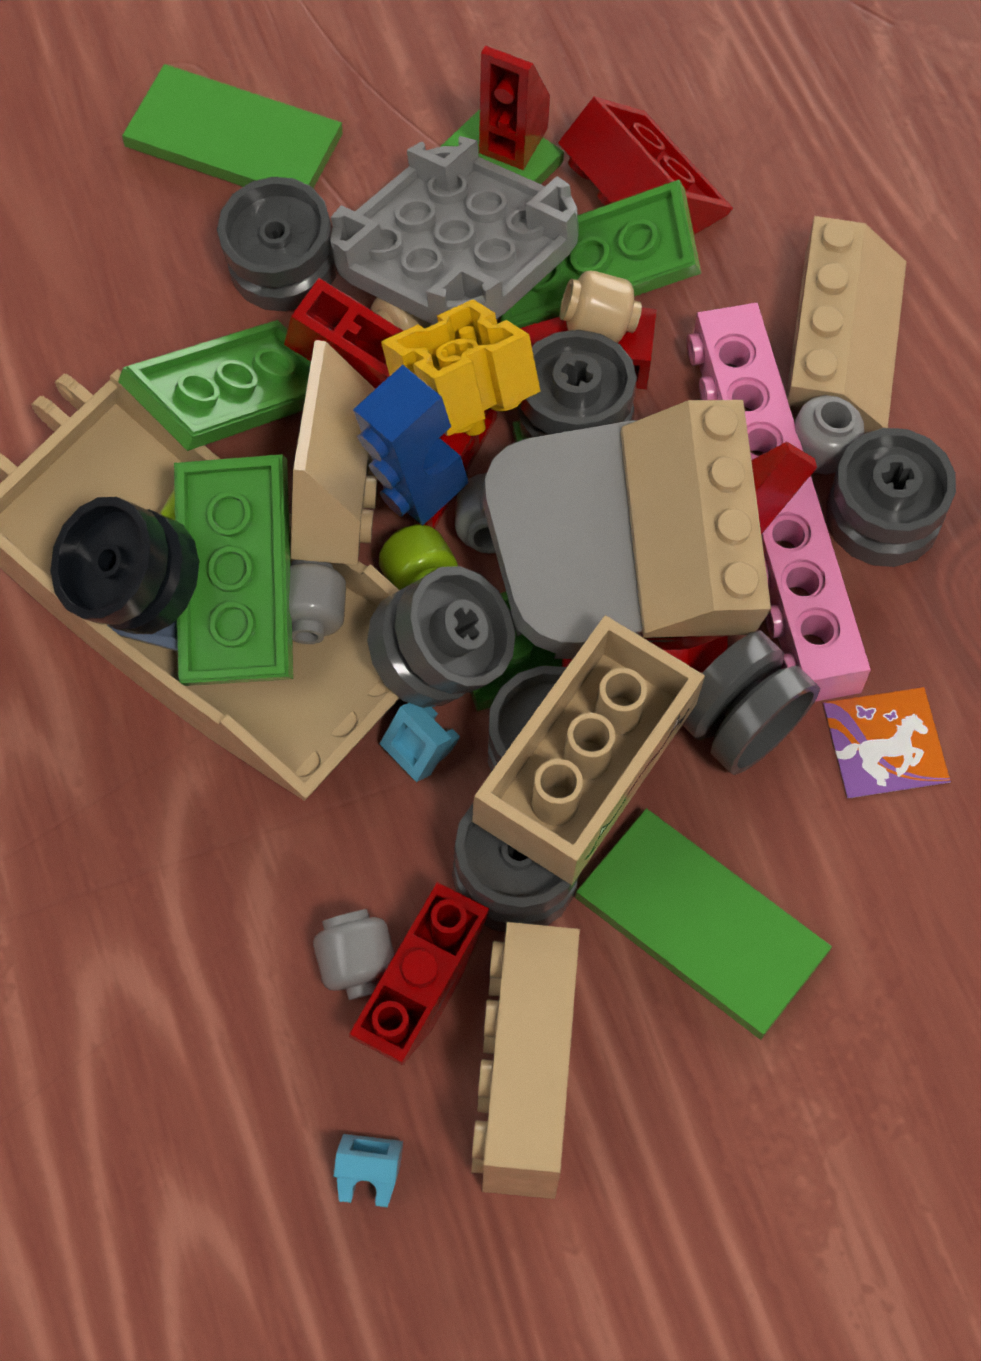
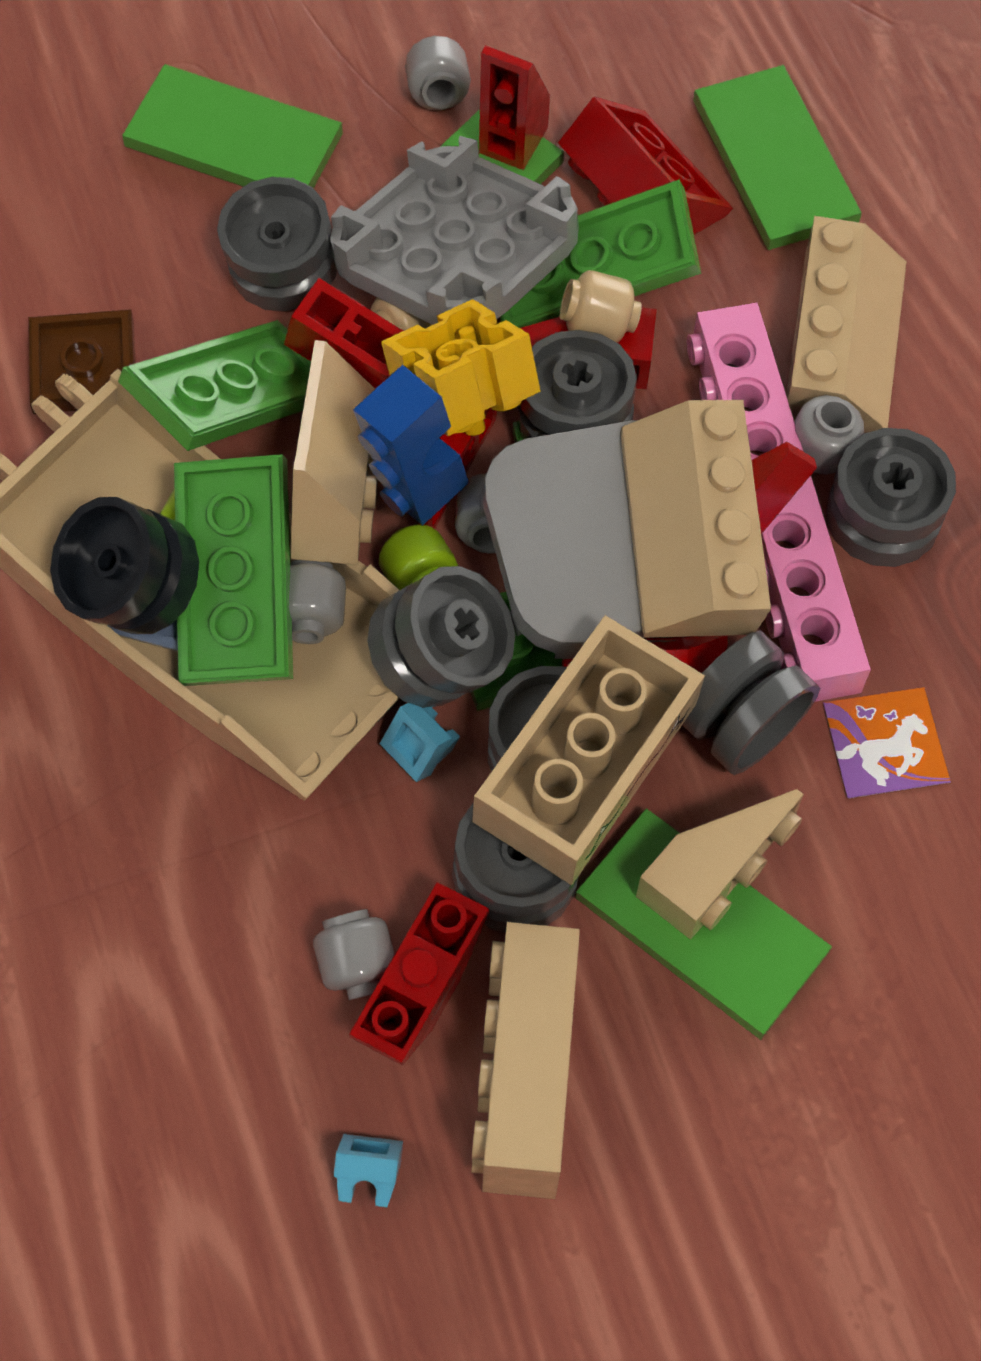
(78, 345): none -> reddish brown tile
(437, 73): none -> light grey head
(707, 862): none -> tan slope
(775, 155): none -> bright green tile

